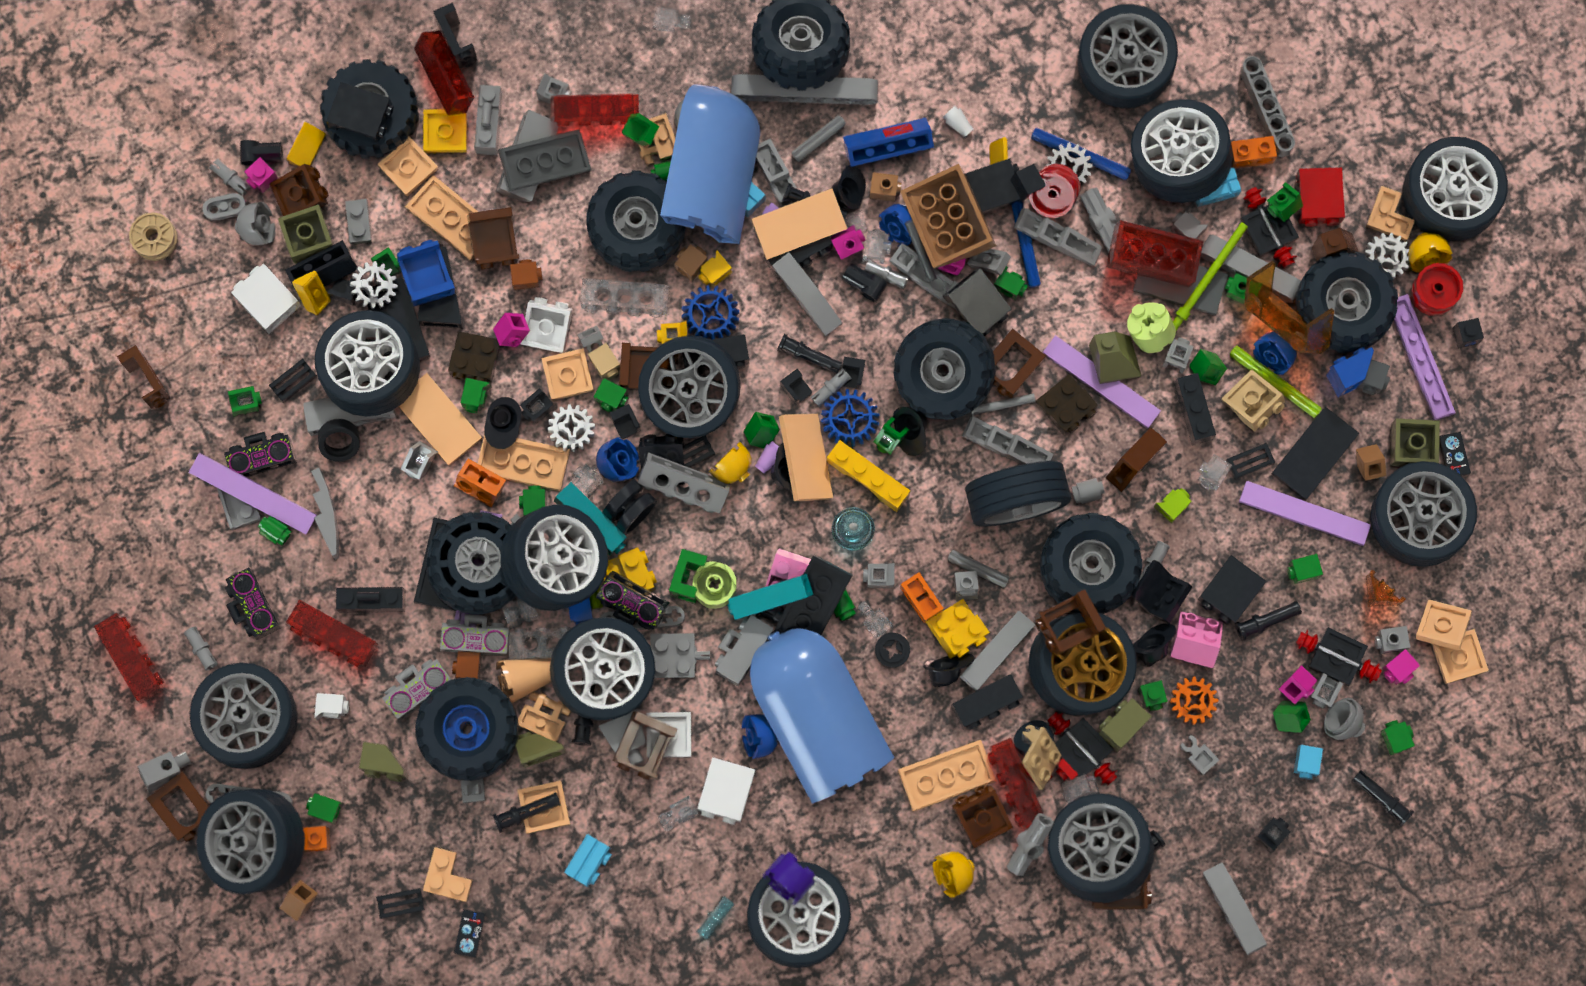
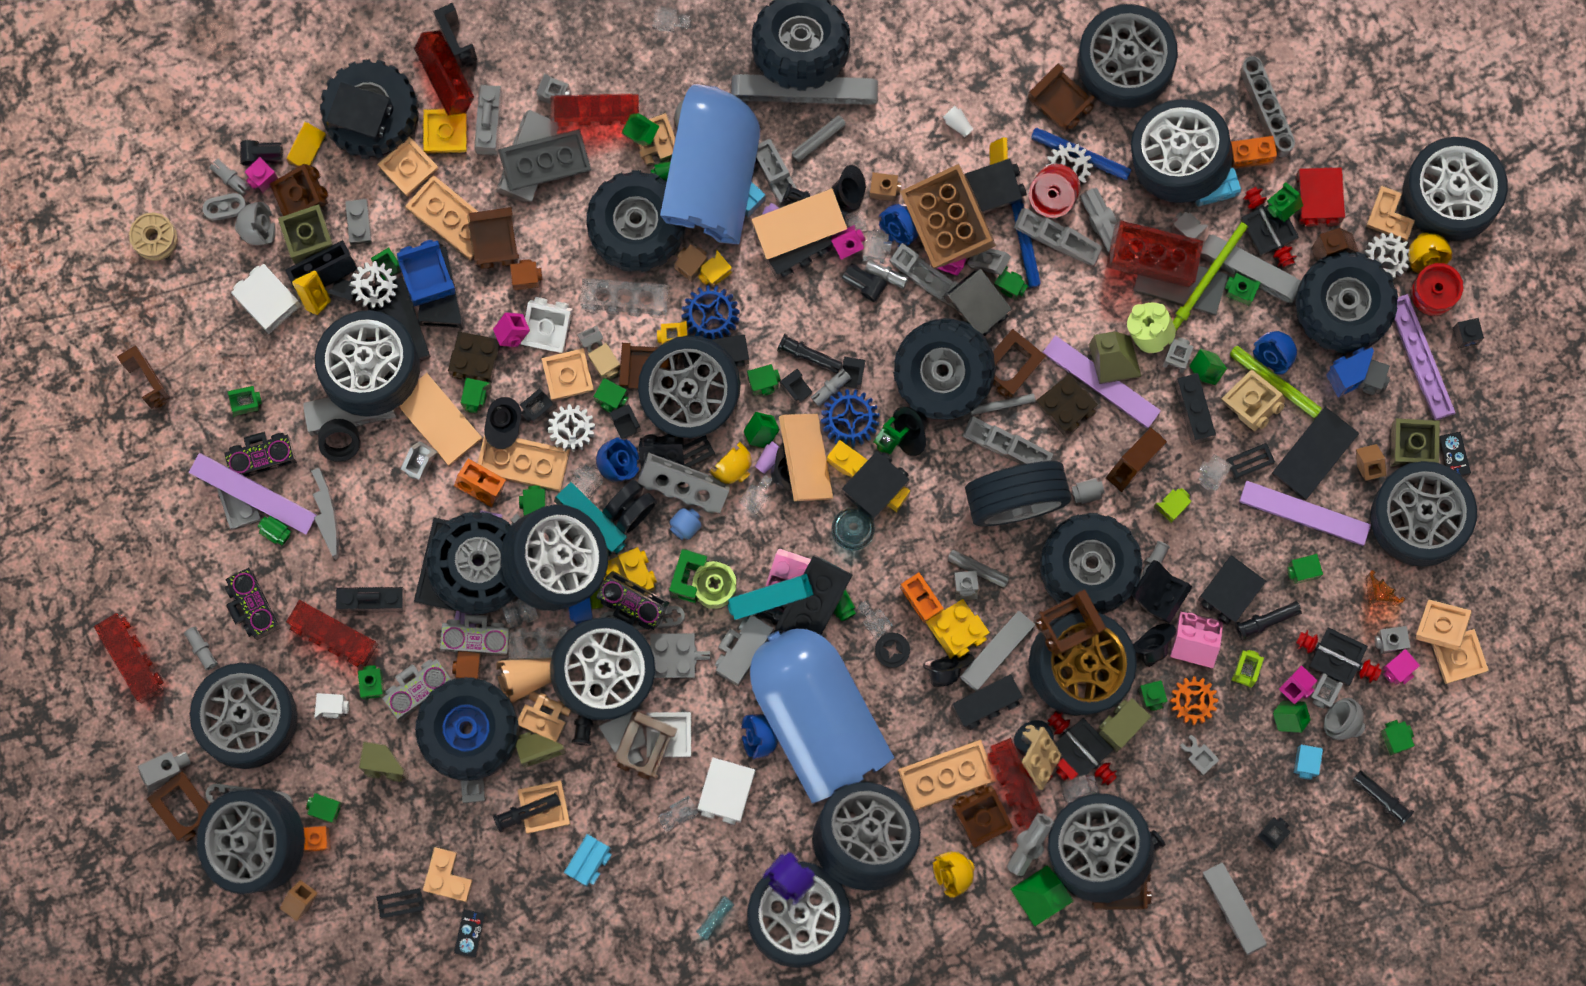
(287, 374): black tile -> none
(371, 682): none -> green brick
(685, 523): none -> medium blue head
(755, 497): none -> clear plate
(763, 380): none -> green brick
(807, 294): light grey slope -> none
(866, 836): none -> wheel
(875, 485): none -> black panel
(879, 575): light grey window -> none
(888, 142): blue brick -> none
(920, 250): dark grey bar -> none
(1027, 181): black panel -> none
(1041, 895): none -> green slope
(1061, 99): none -> reddish brown panel
(1247, 668): none -> lime window
(1284, 320): clear orange windscreen -> none

